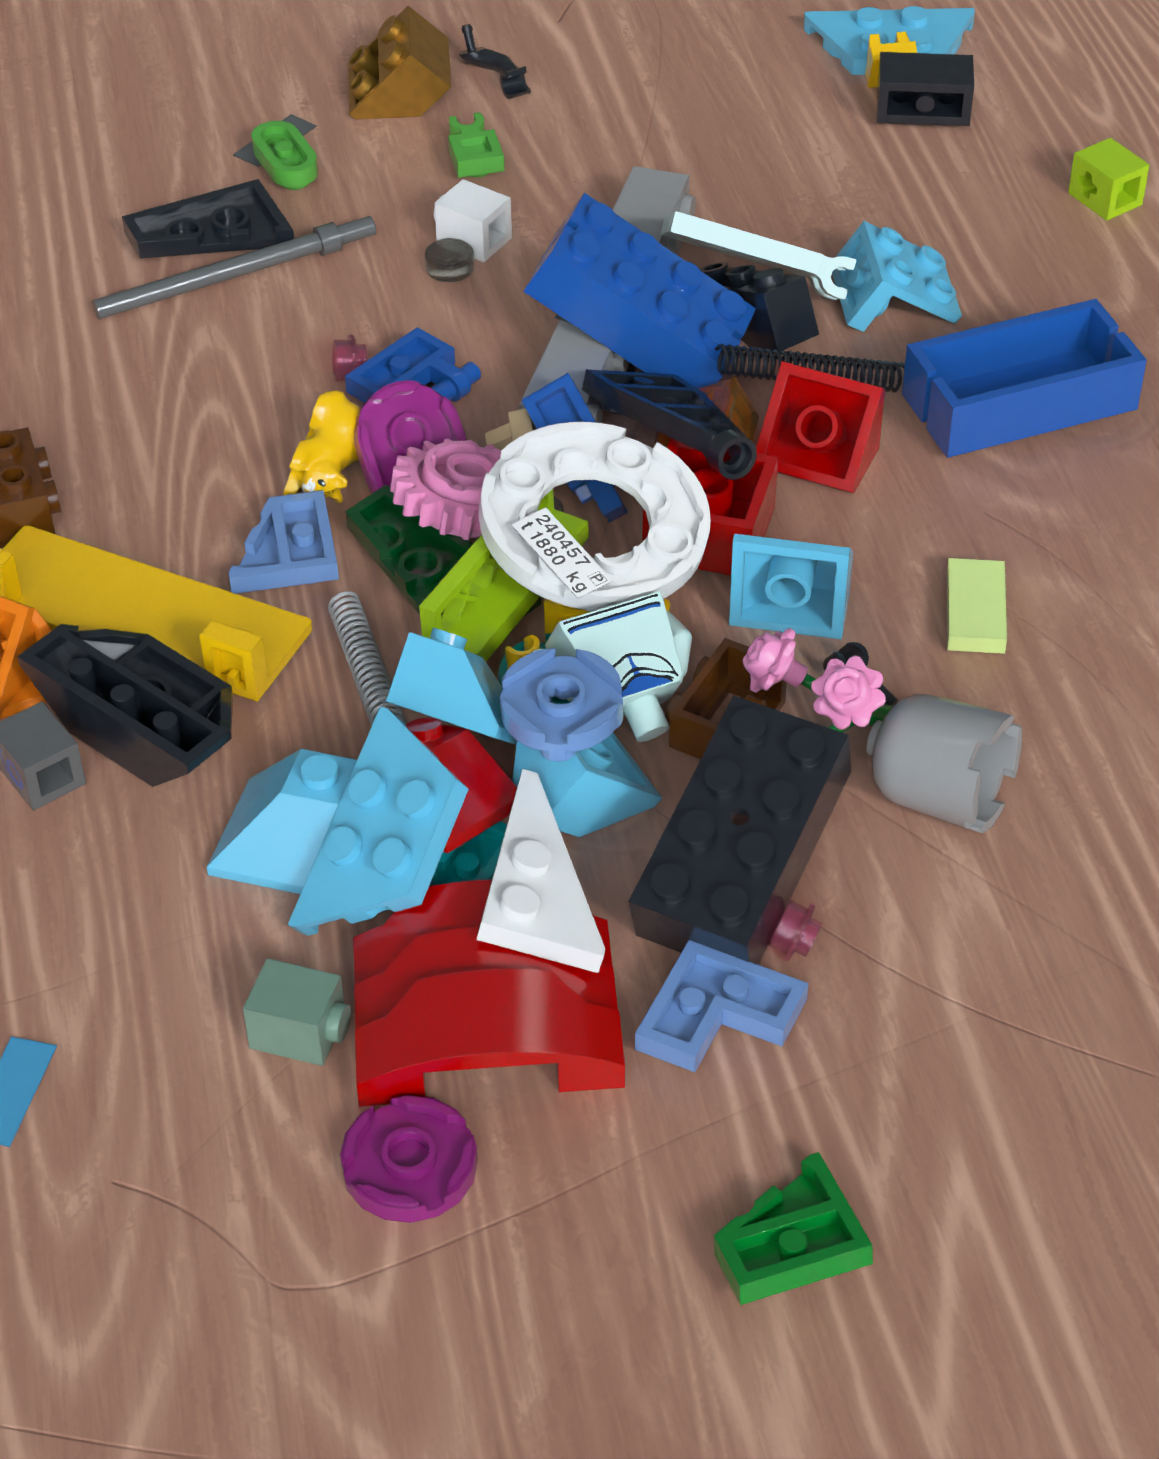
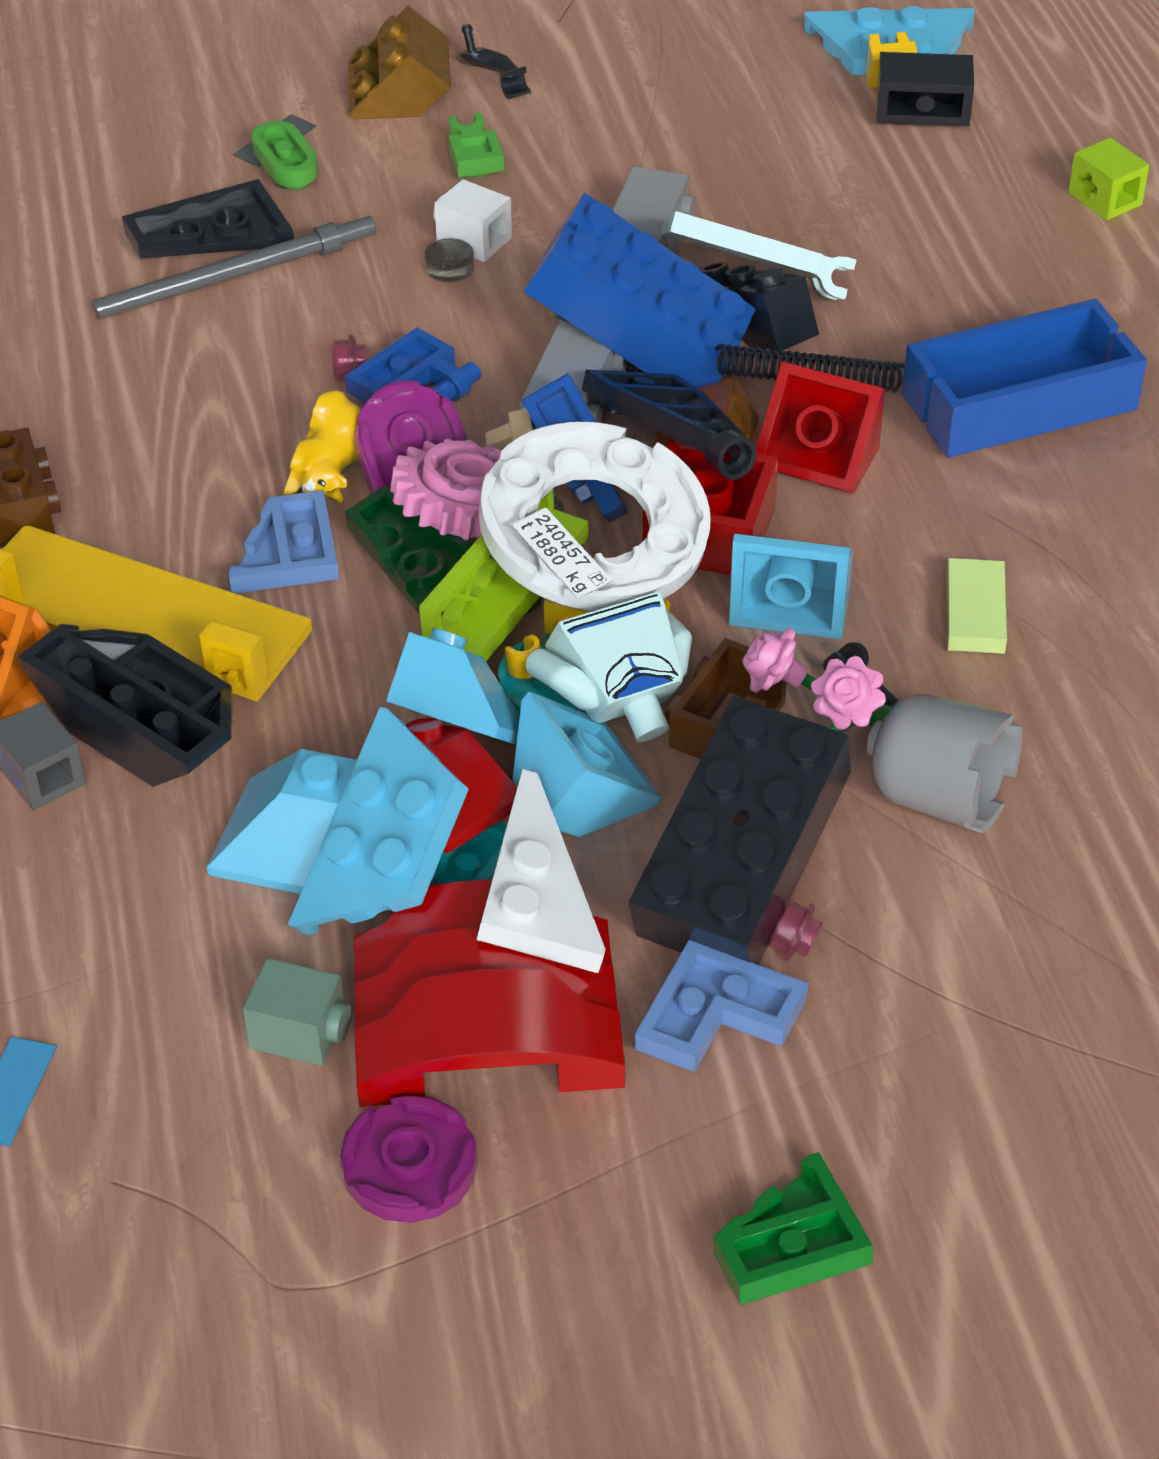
(360, 643): light grey piece -> none
(568, 727): medium blue plate -> none
(890, 268): medium azure bracket -> none

